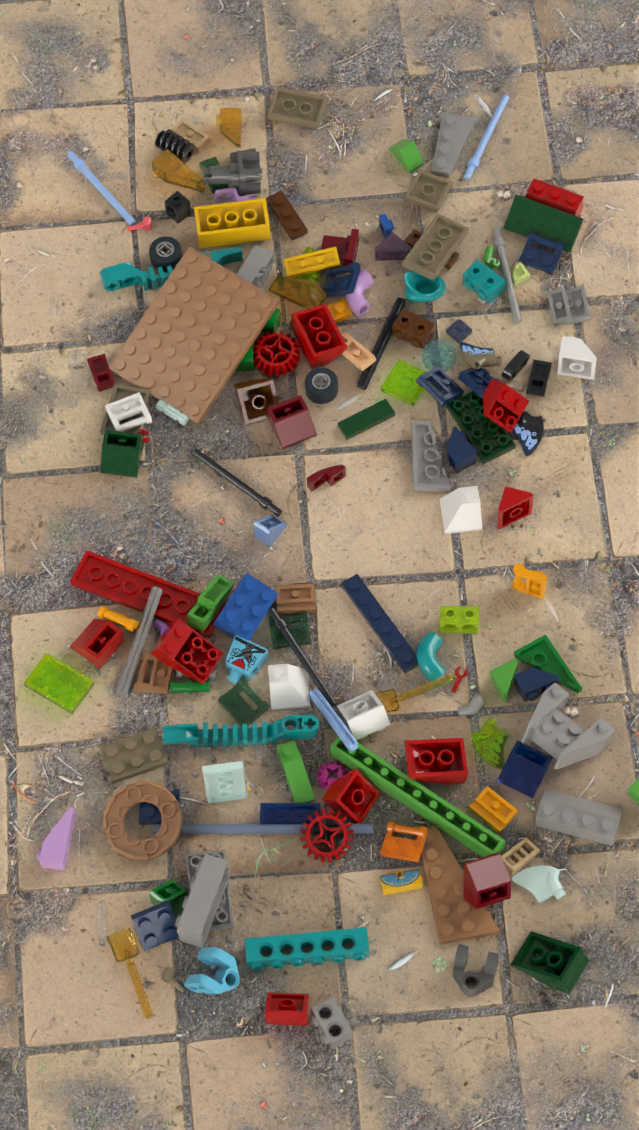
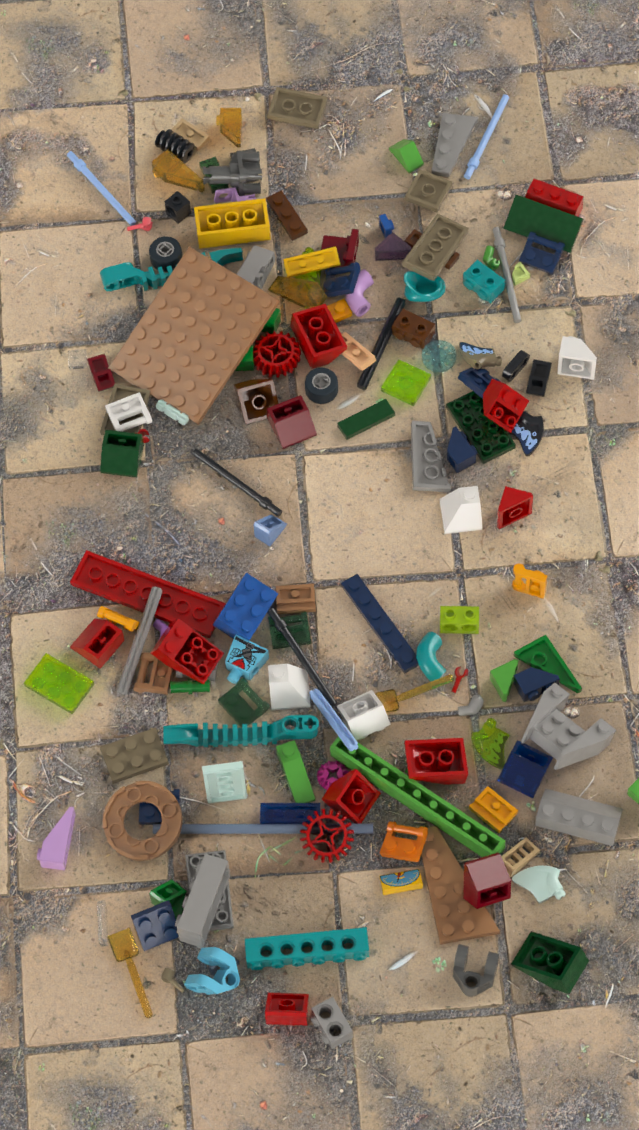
(209, 603): bright green slope -> none
(330, 475): dark red slope -> none
(442, 383): dark blue plate -> none
(459, 331): dark blue tile -> none
(569, 305): light grey slope -> none

